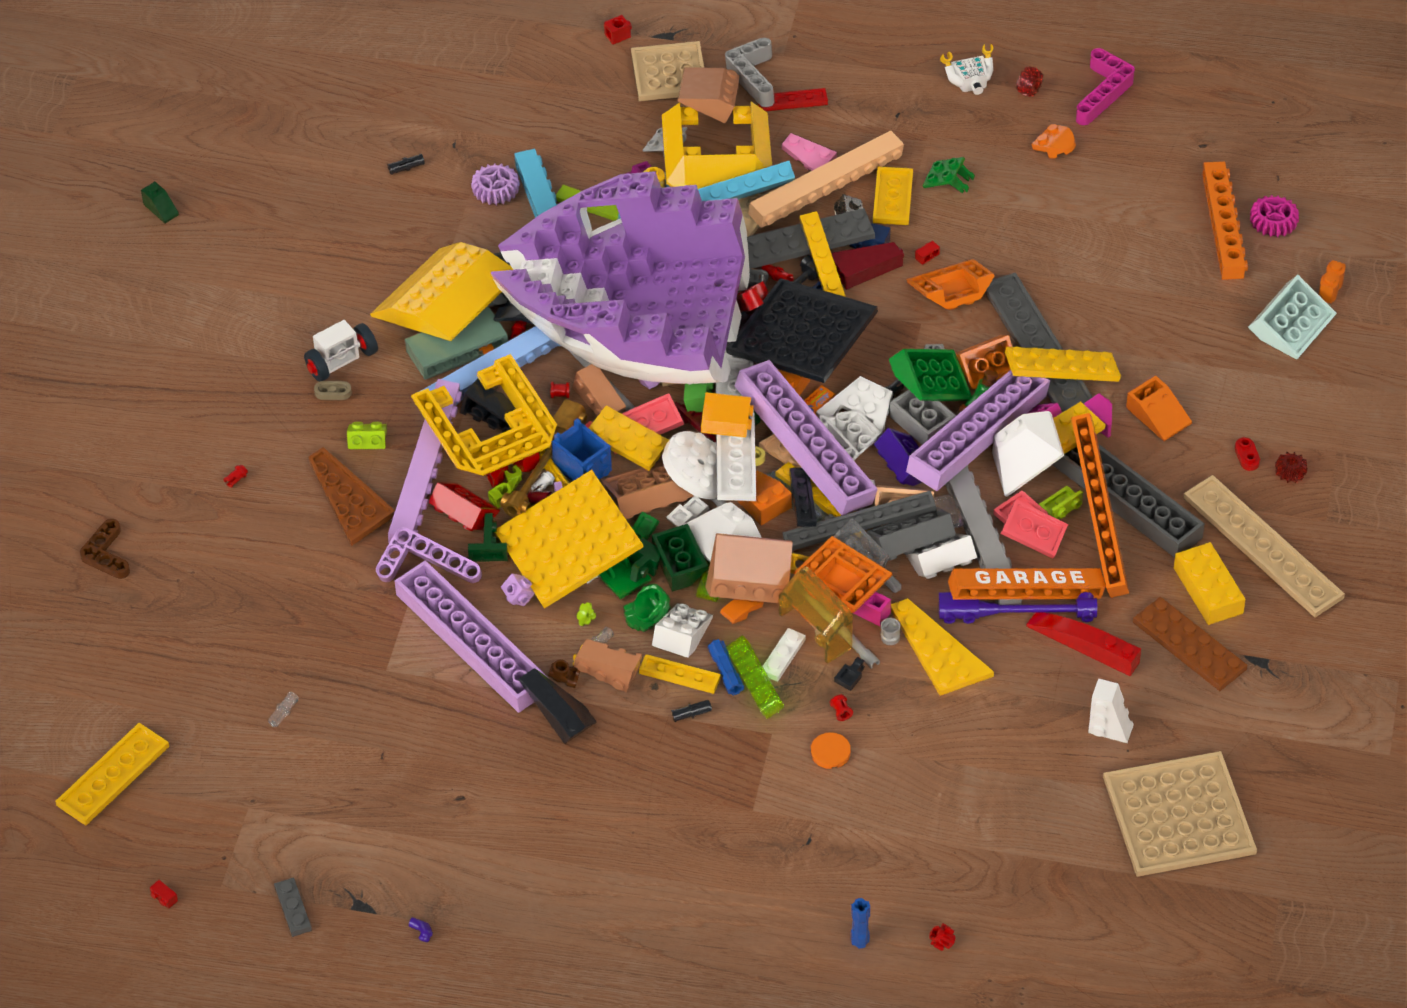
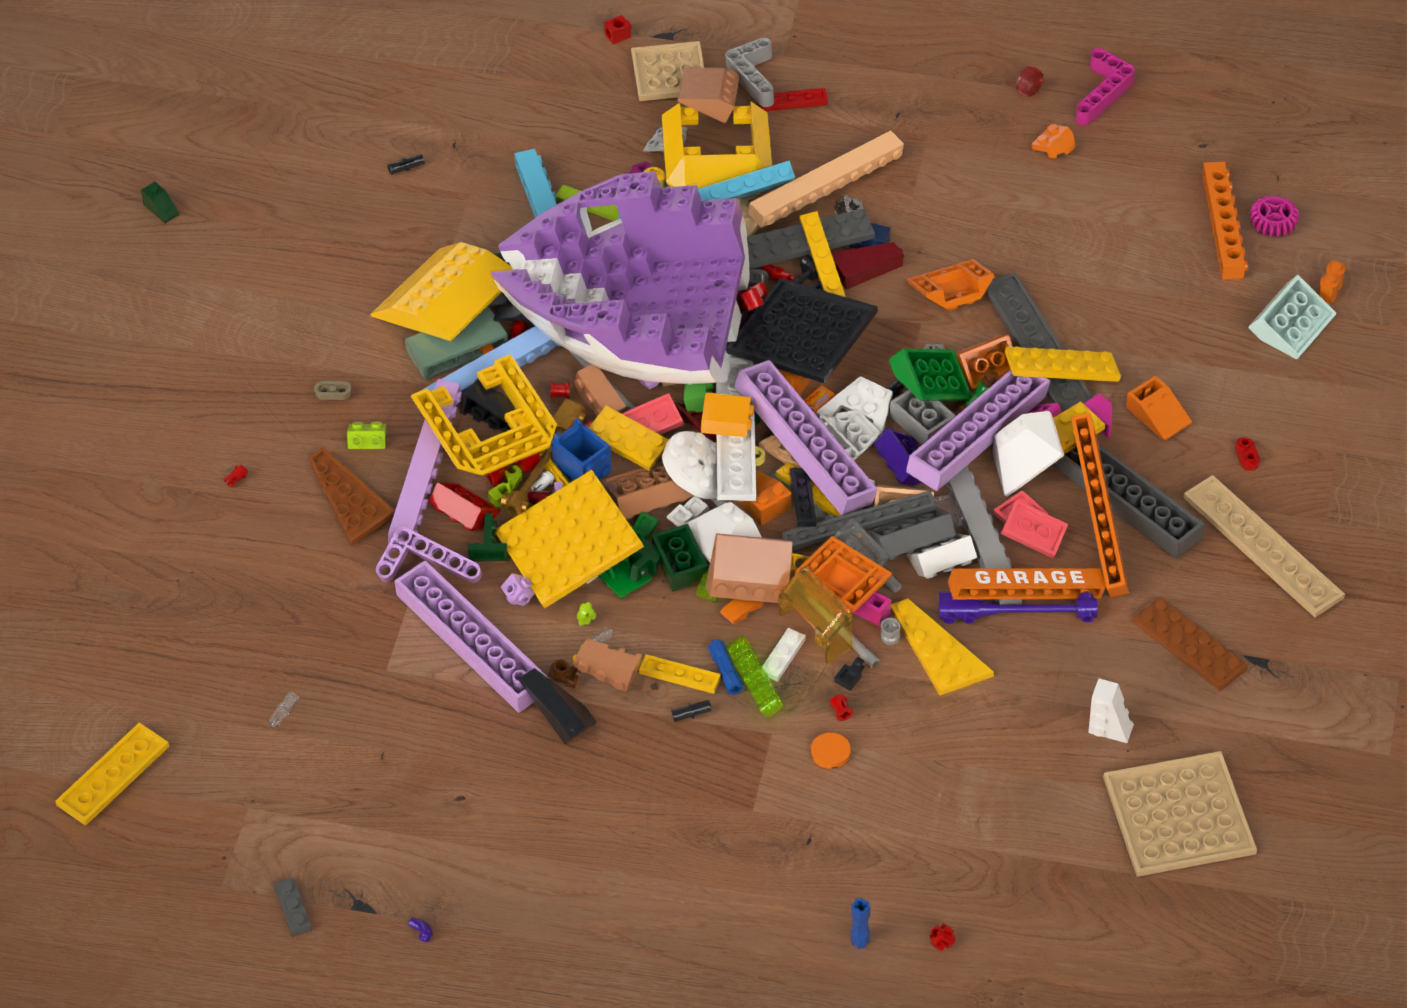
(100, 553): reddish brown beam -> none
(163, 894): red piece -> none
(338, 347): brick -> none
(495, 184): lavender gear -> none
(647, 608): green hair -> none
(681, 630): white slope -> none
(807, 152): bright pink wing -> none
(893, 195): yellow plate -> none
(927, 252): red piece -> none
(945, 173): green plate -> none
(970, 73): white torso -> none
(1062, 502): lime bracket -> none
(1088, 641): red slope -> none
(1209, 583): yellow brick -> none
(1291, 467): clear red gear -> none

